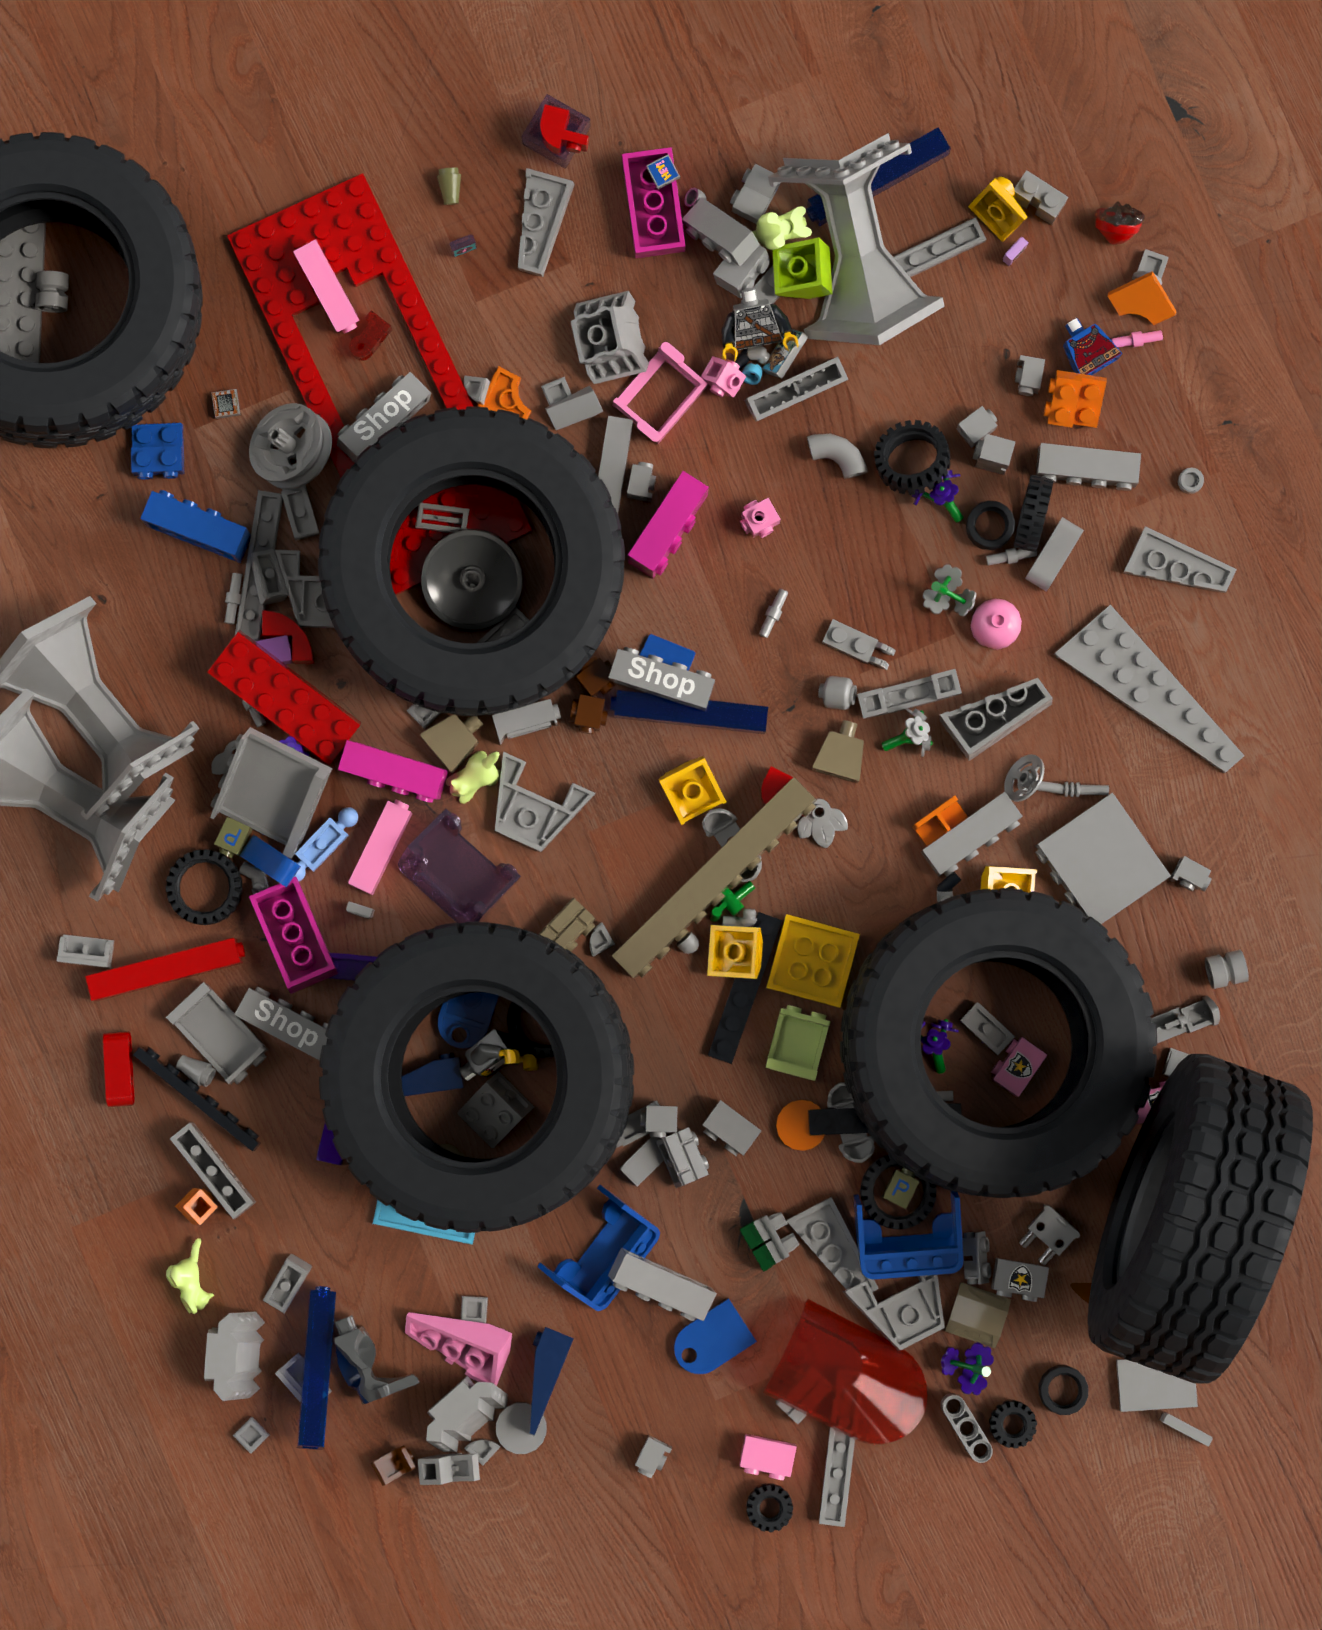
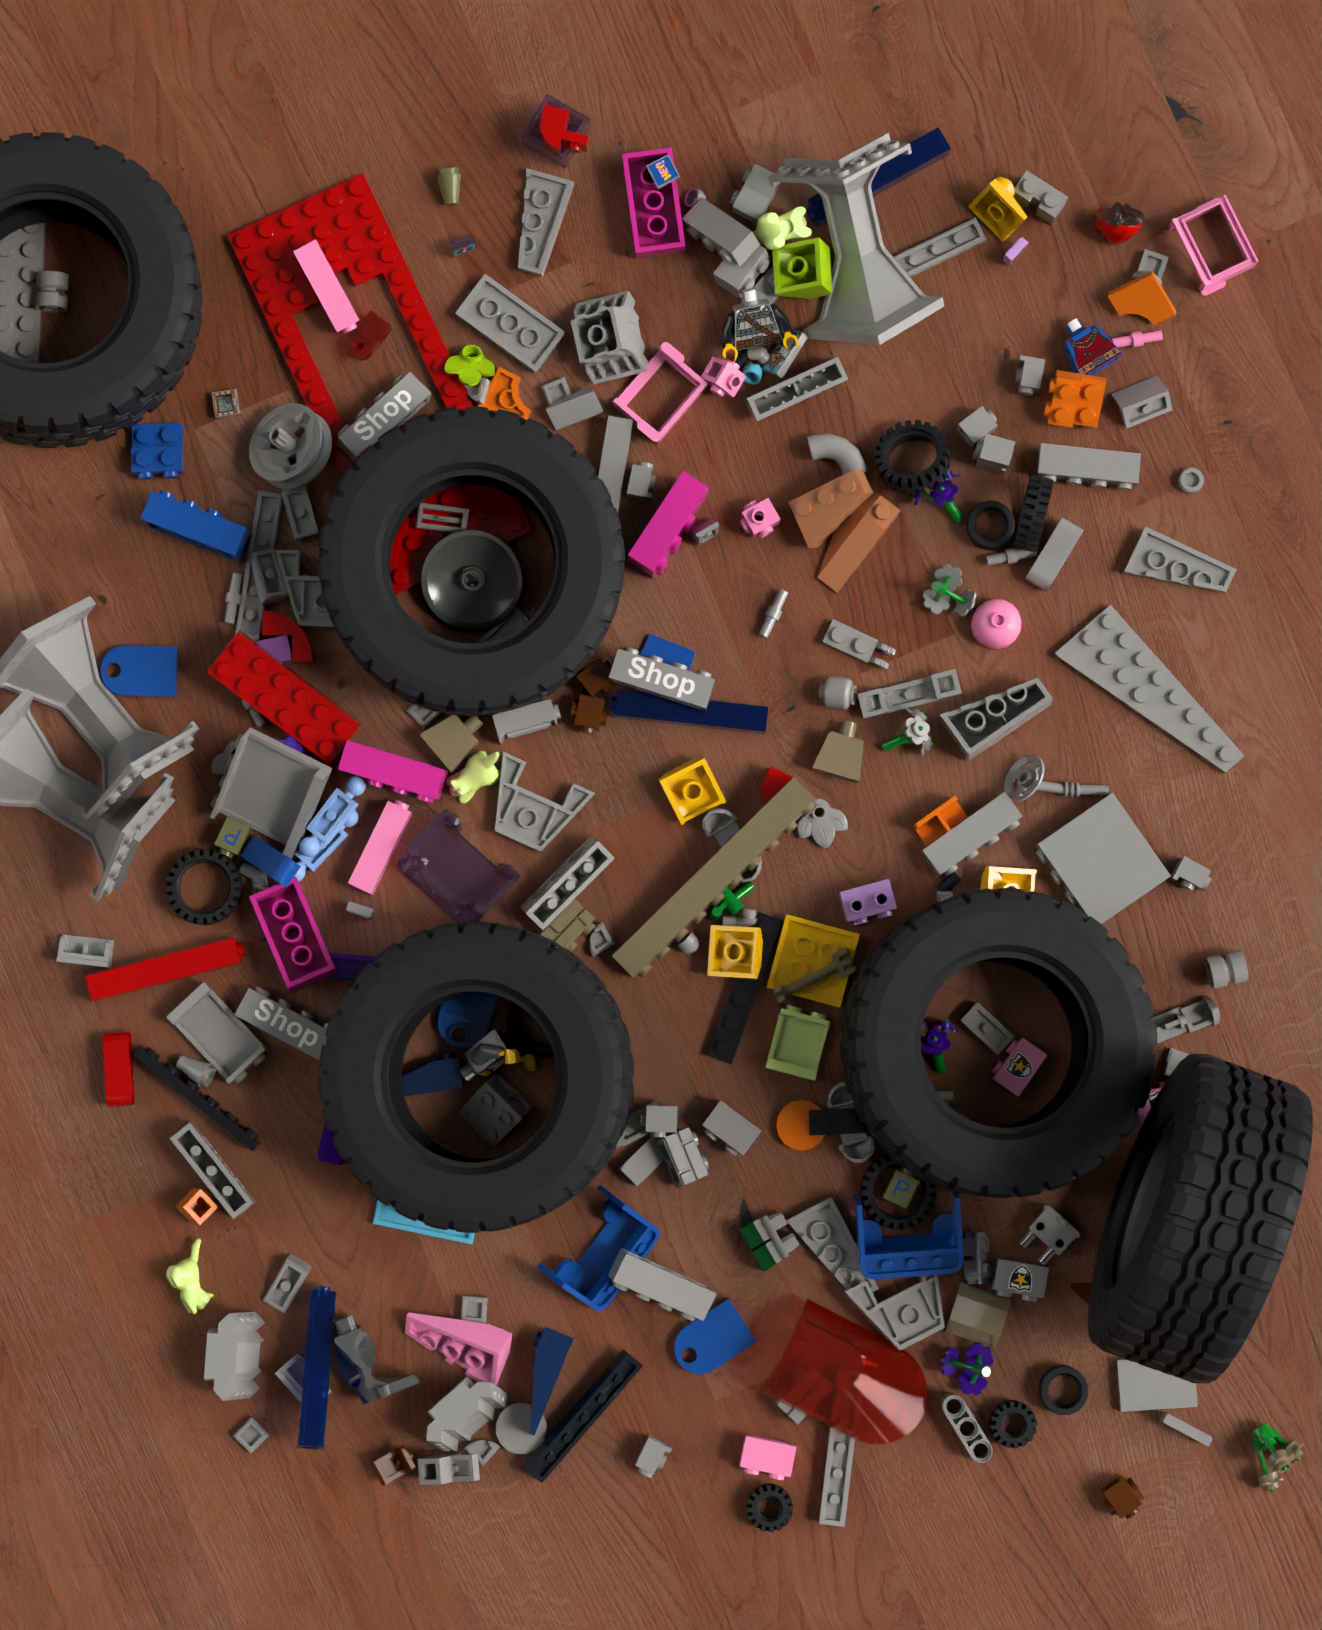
(144, 671): none -> blue tile
(332, 816): none -> light blue plate
(470, 365): none -> lime plate
(510, 323): none -> light grey plate
(567, 882): none -> light grey brick
(582, 1416): none -> black plate
(704, 530): none -> slope
(782, 992): none -> dark tan hinge
(829, 505): none -> nougat wedge
(855, 540): none -> nougat wedge
(867, 899): none -> lavender brick
(1122, 1497): none -> reddish brown brick
(1142, 401): none -> light grey panel
(1213, 283): none -> bright pink piece
(1278, 1460): none -> plant

